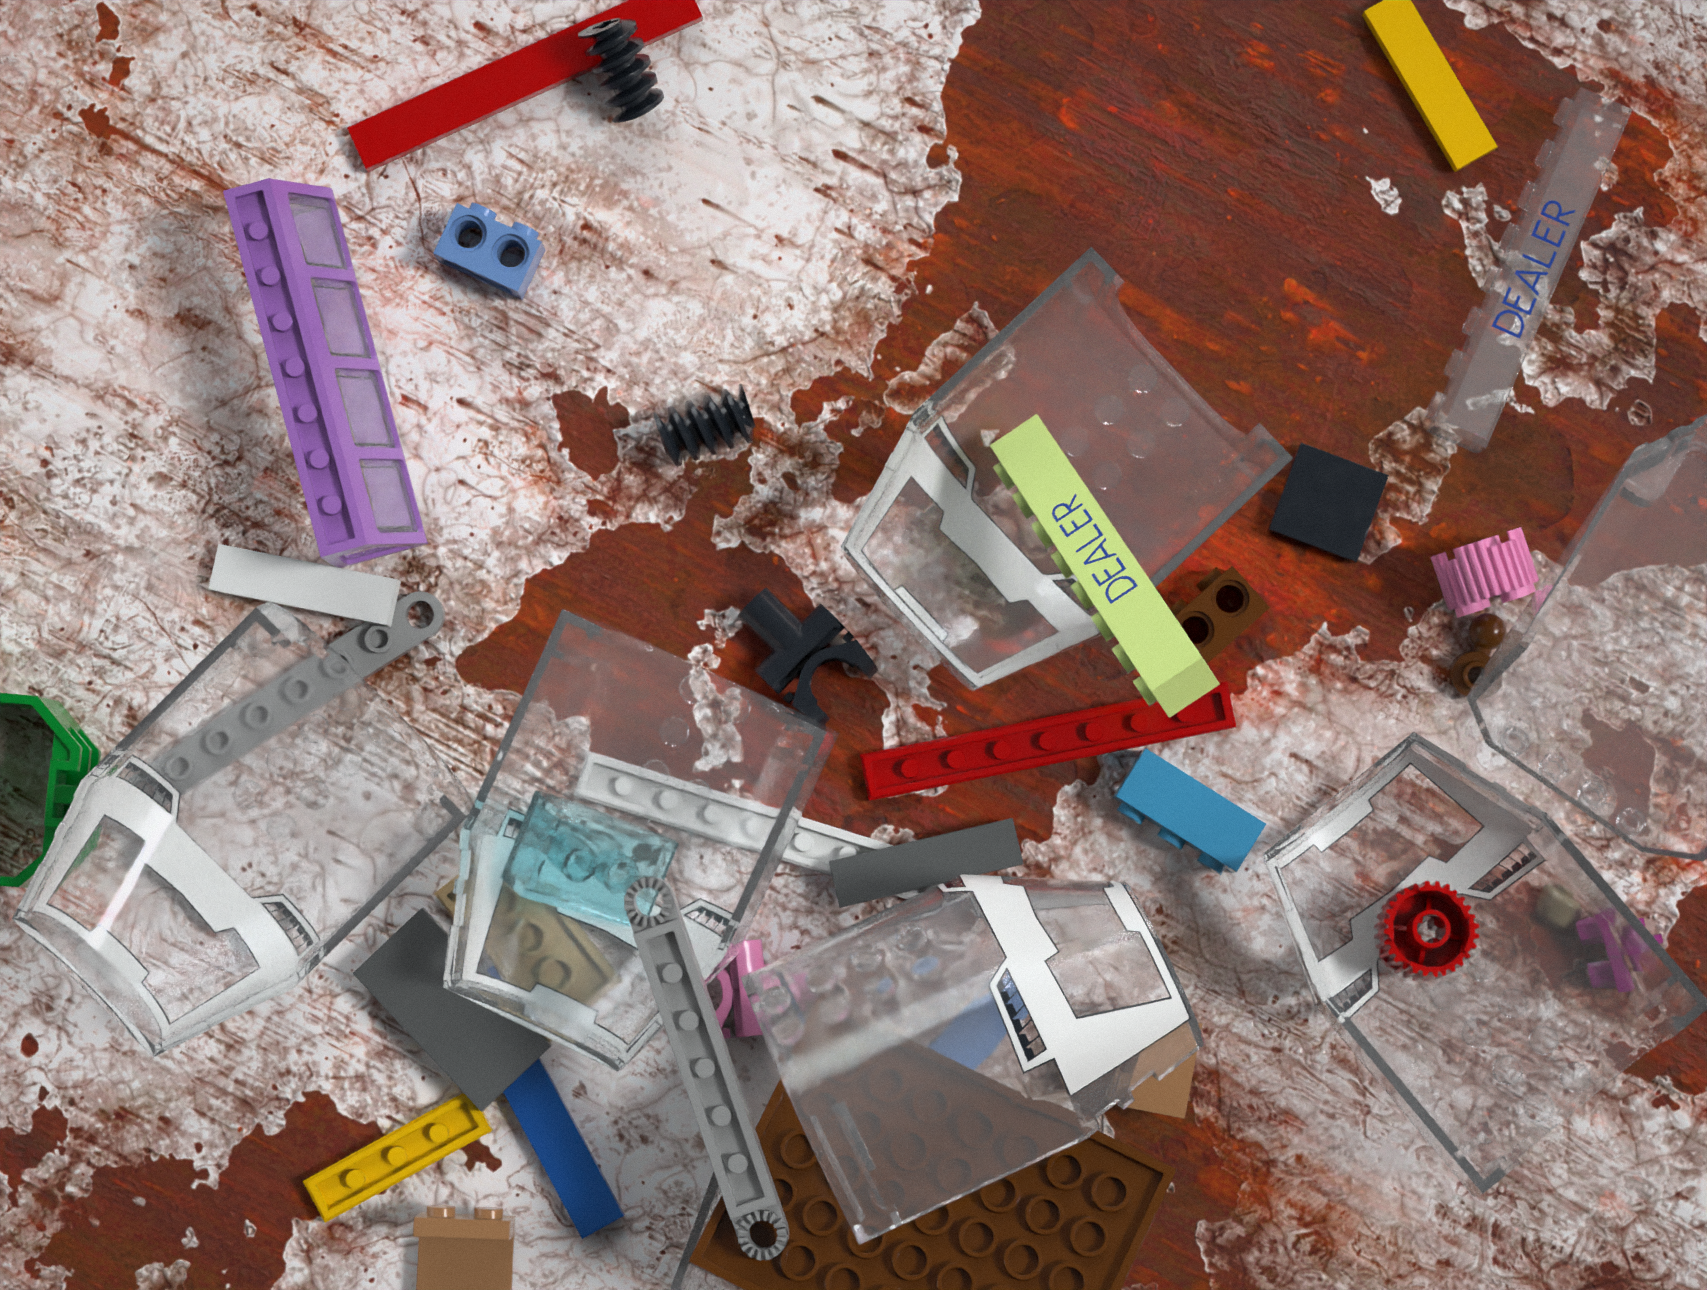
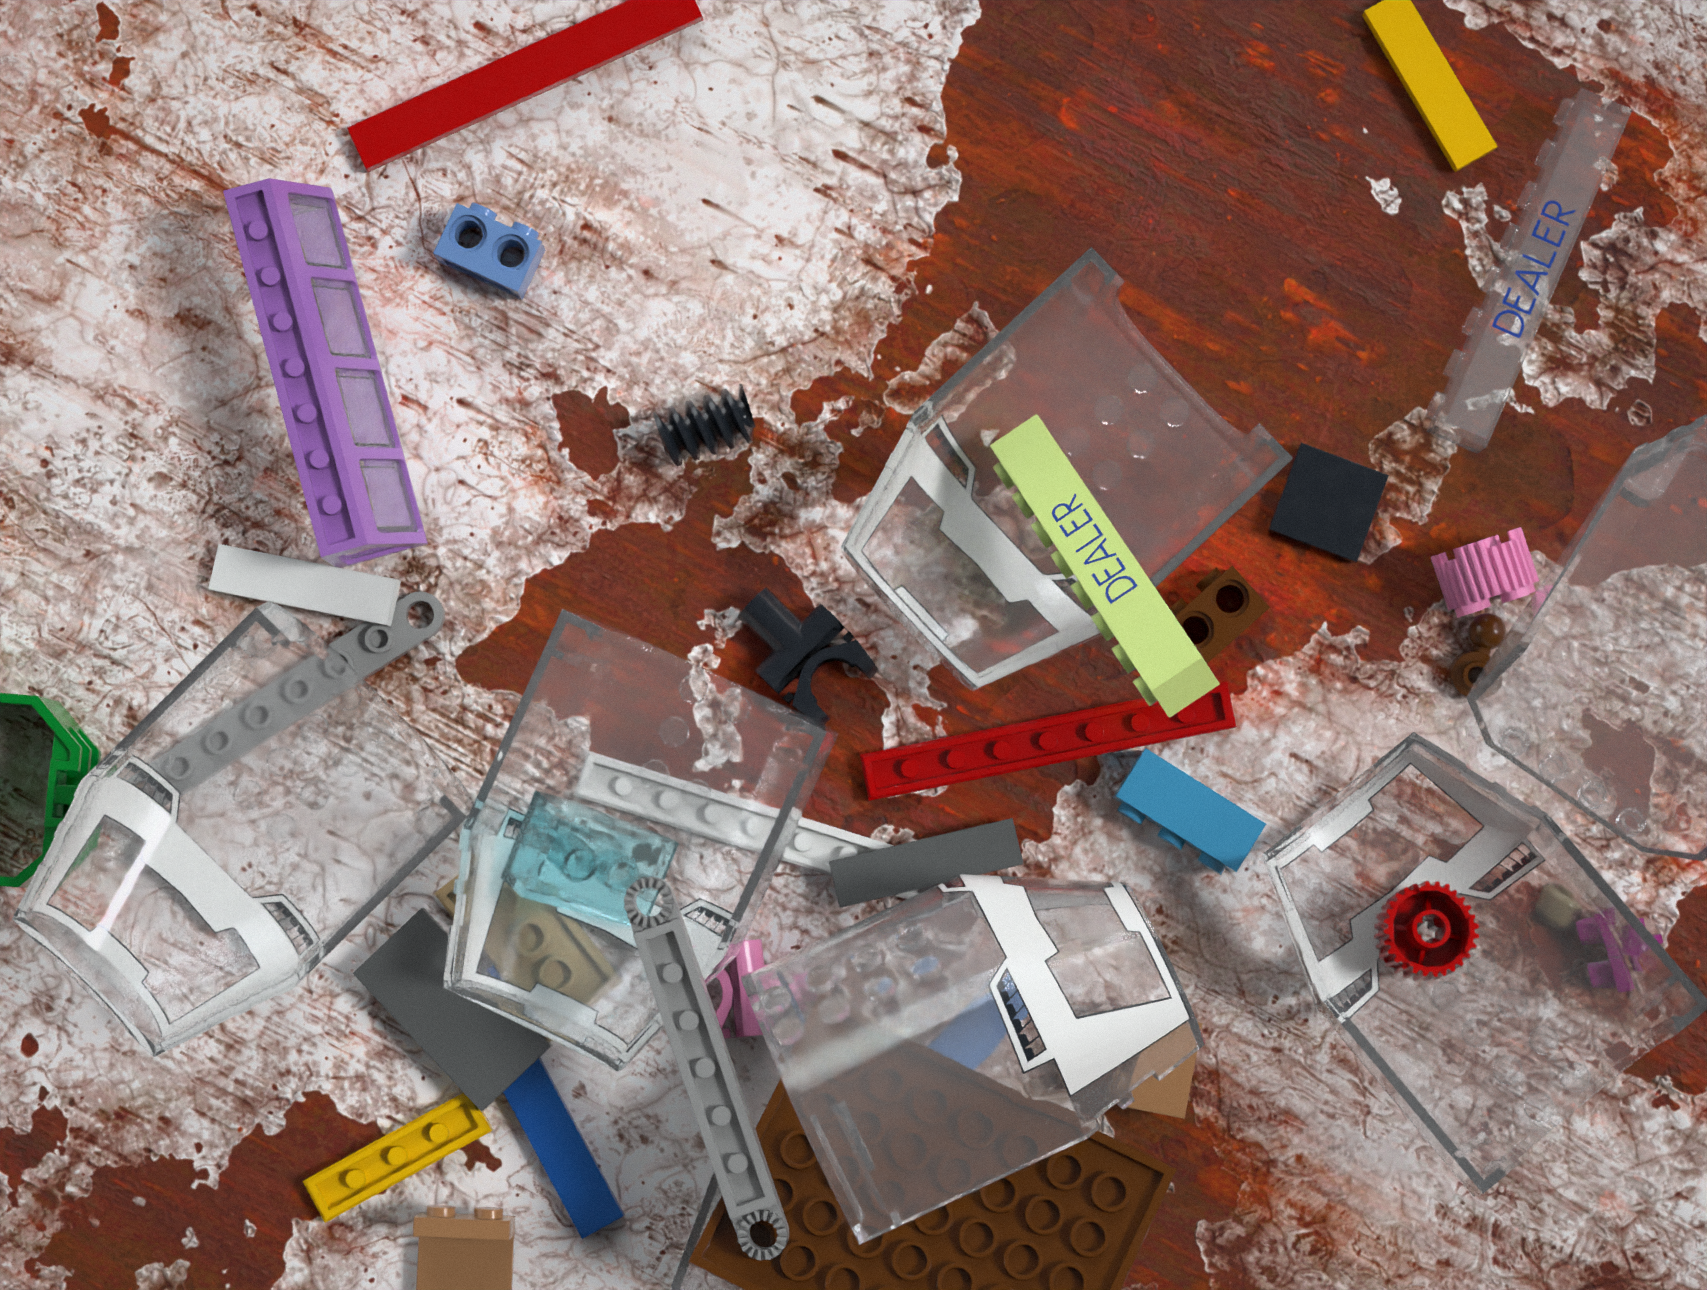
(624, 68): black piece -> none

